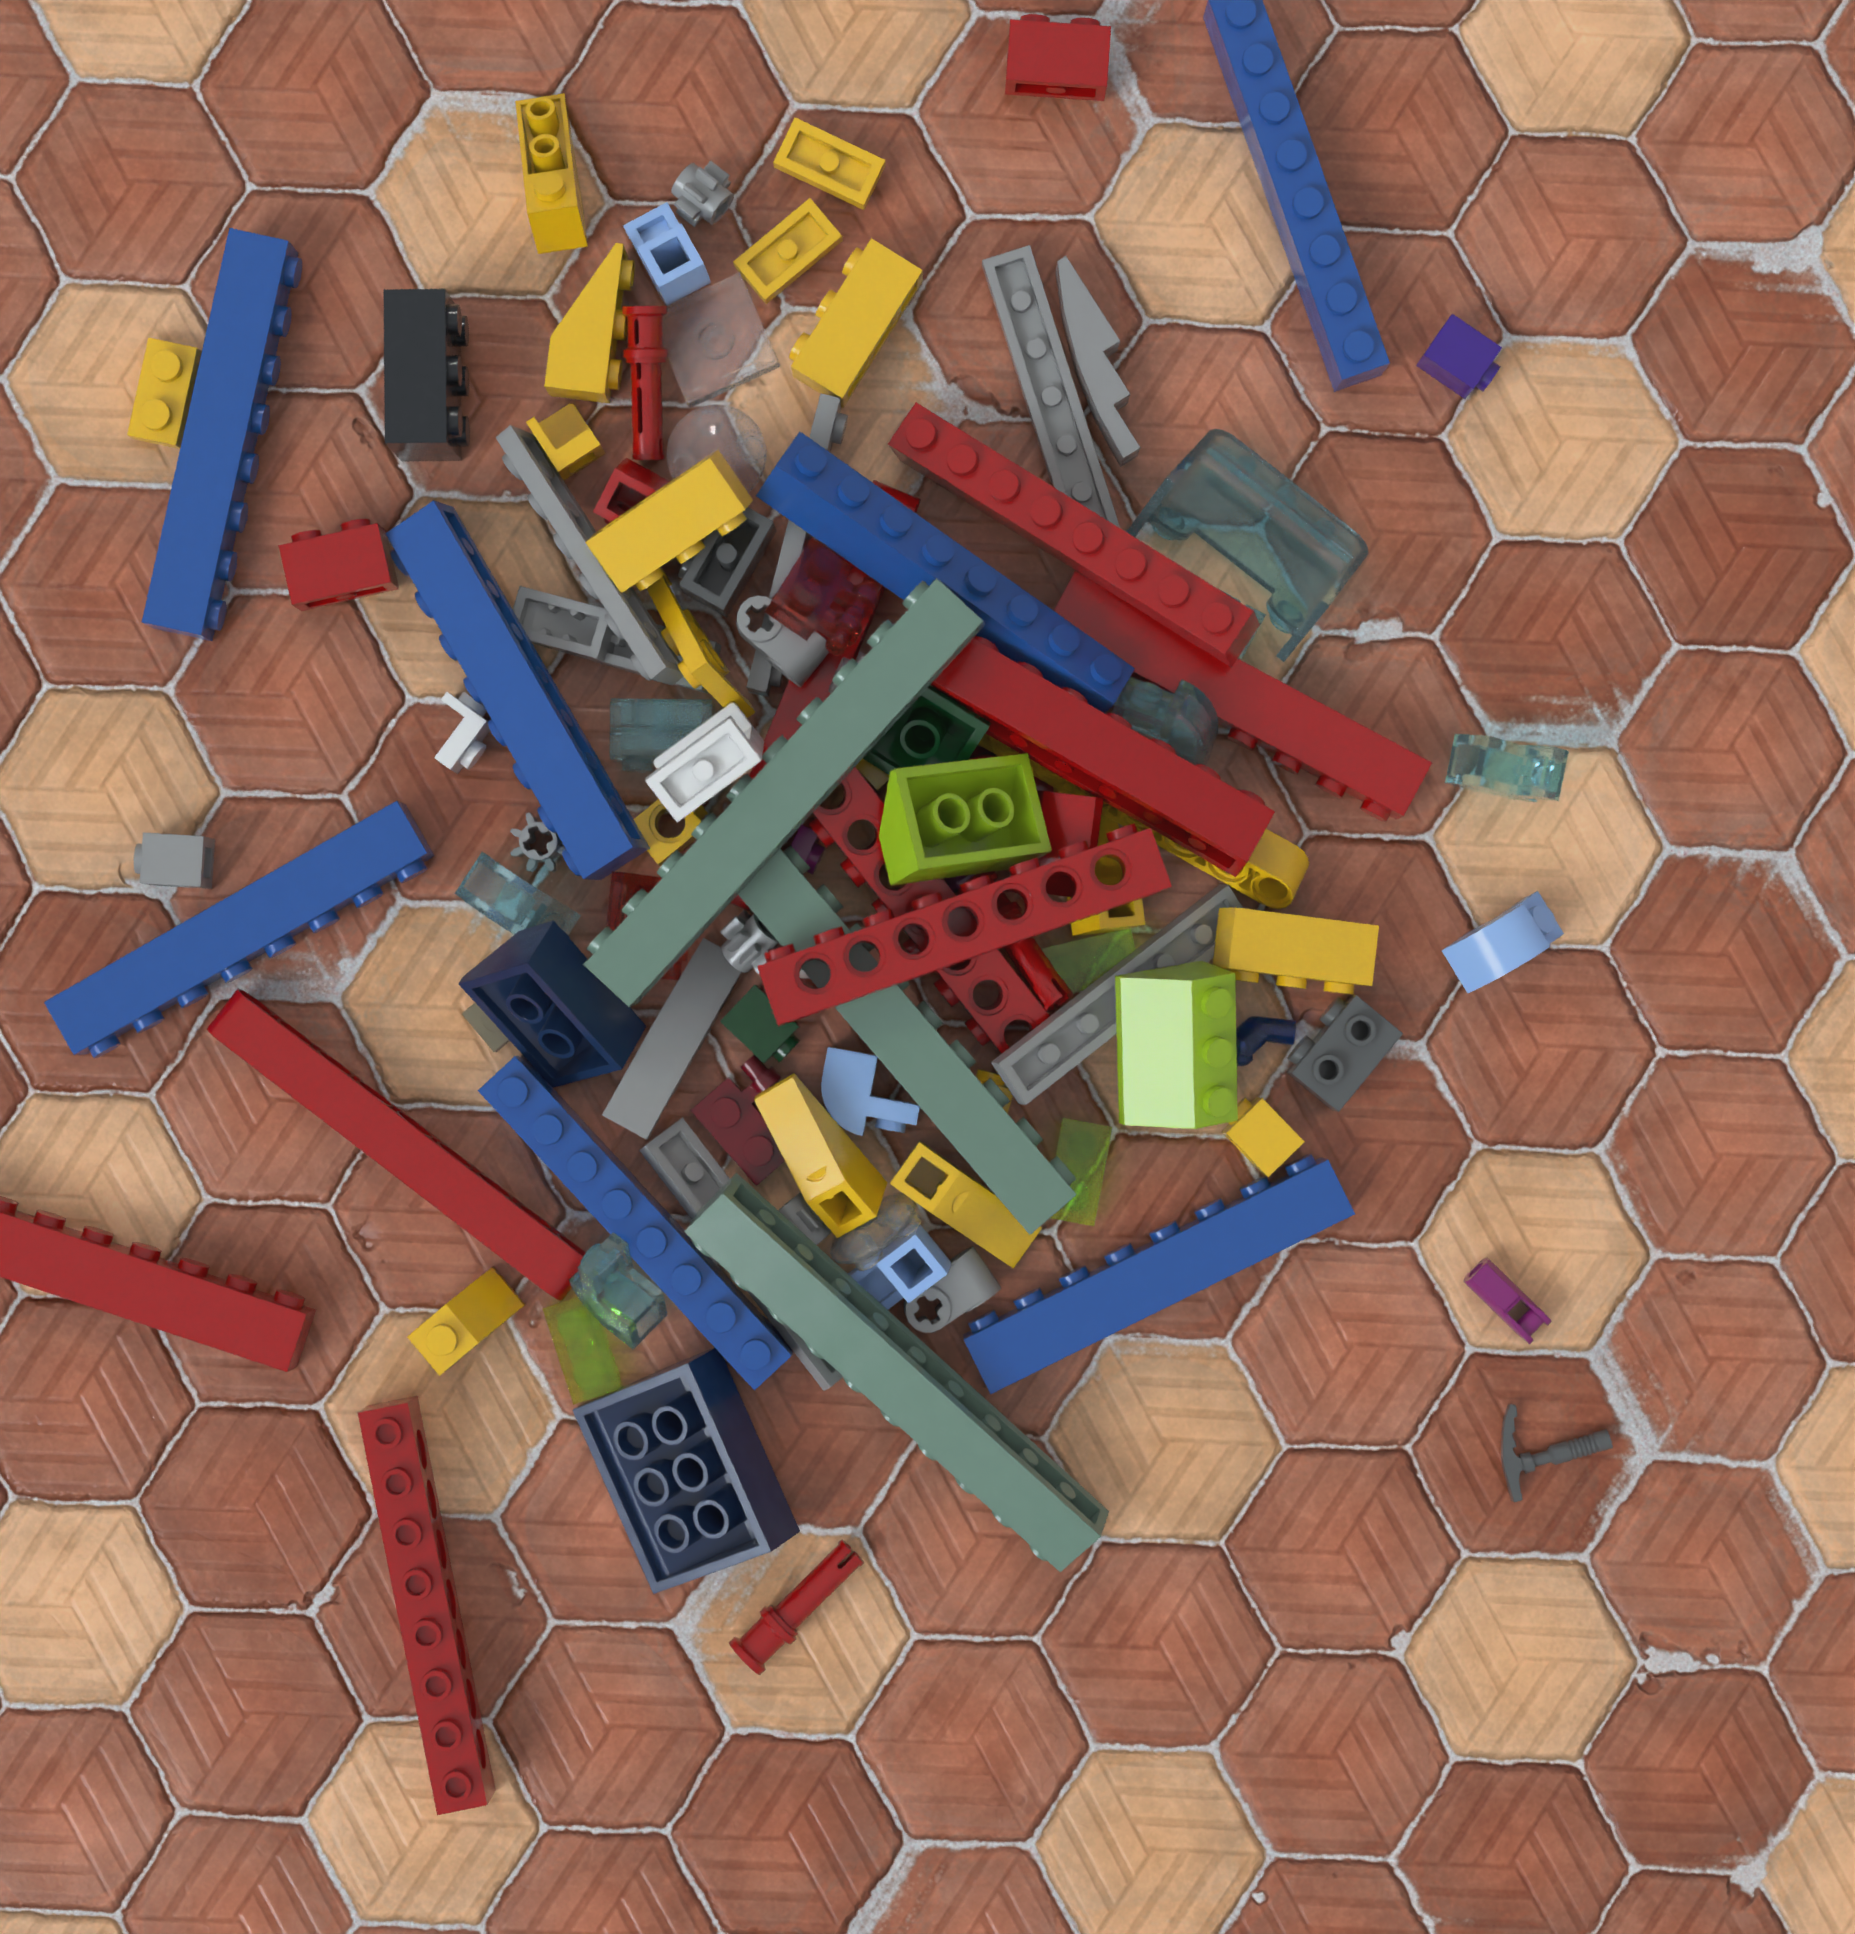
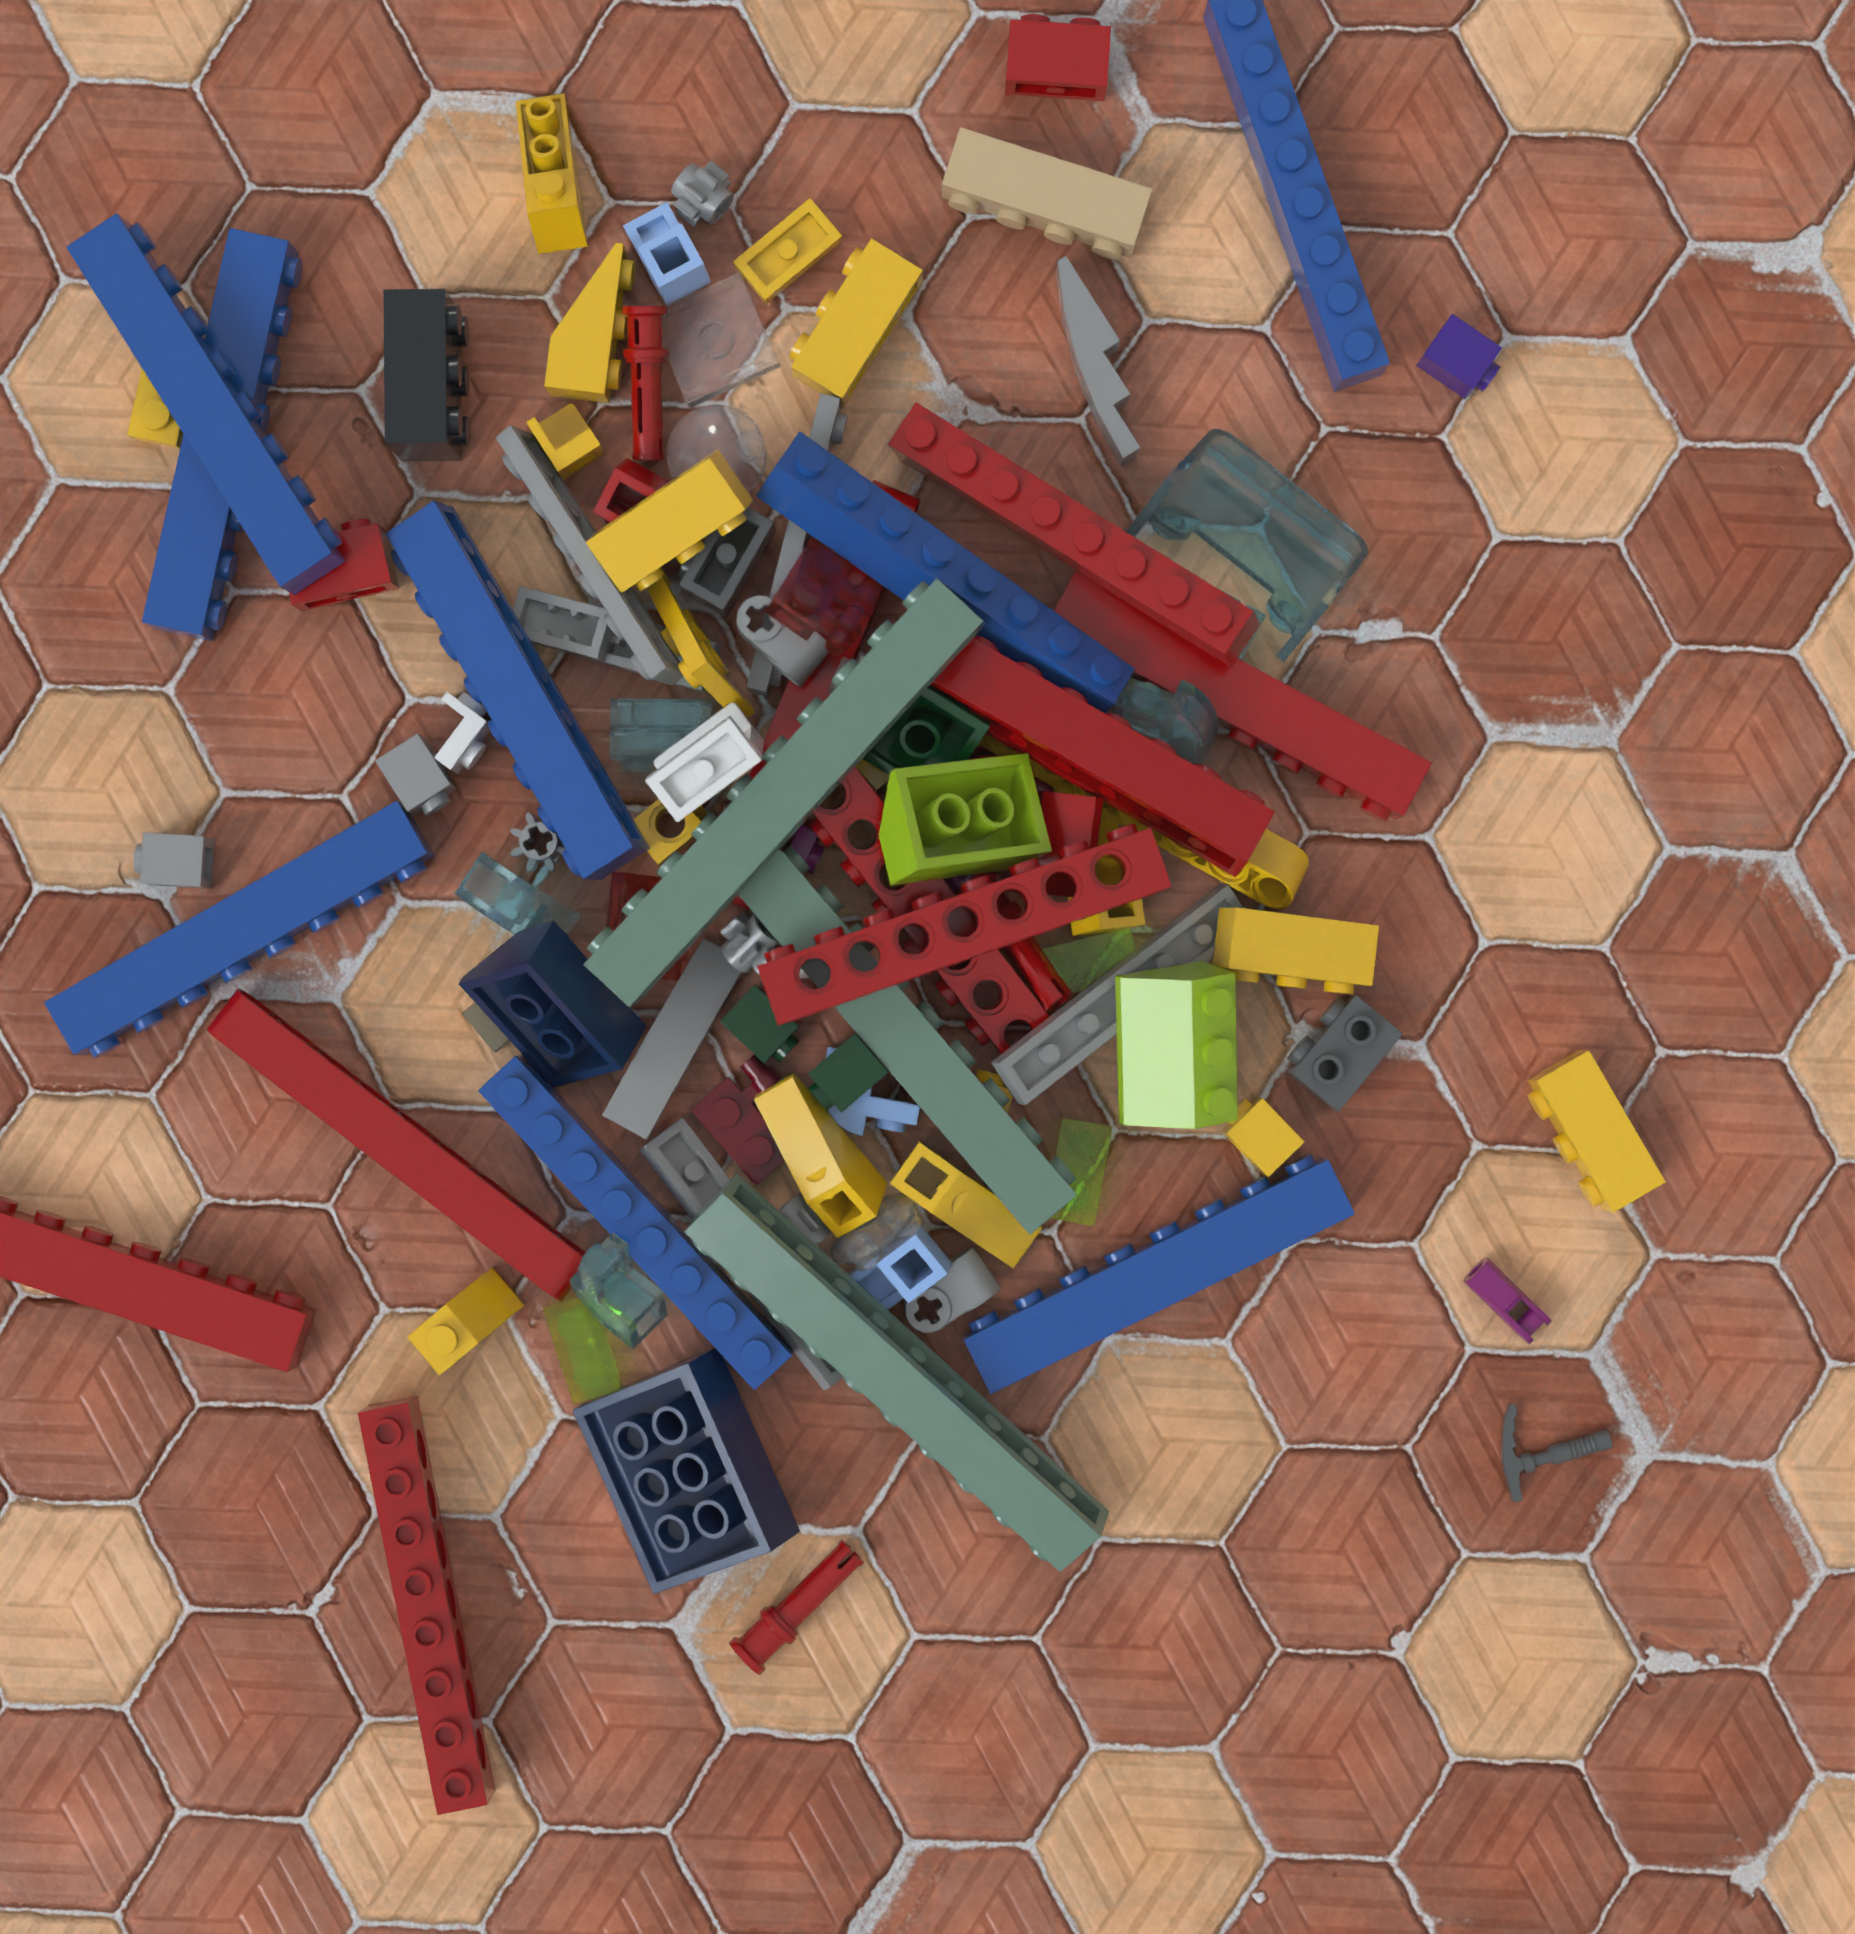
(206, 403): none -> blue brick
(417, 776): none -> light grey brick
(829, 163): yellow plate -> none
(846, 1074): none -> dark green brick
(1045, 194): none -> tan brick
(1046, 380): light grey plate -> none
(1257, 1031): clear blue arm -> none
(1503, 943): light blue brick -> none
(1506, 768): clear light blue brick -> none
(1594, 1132): none -> yellow brick

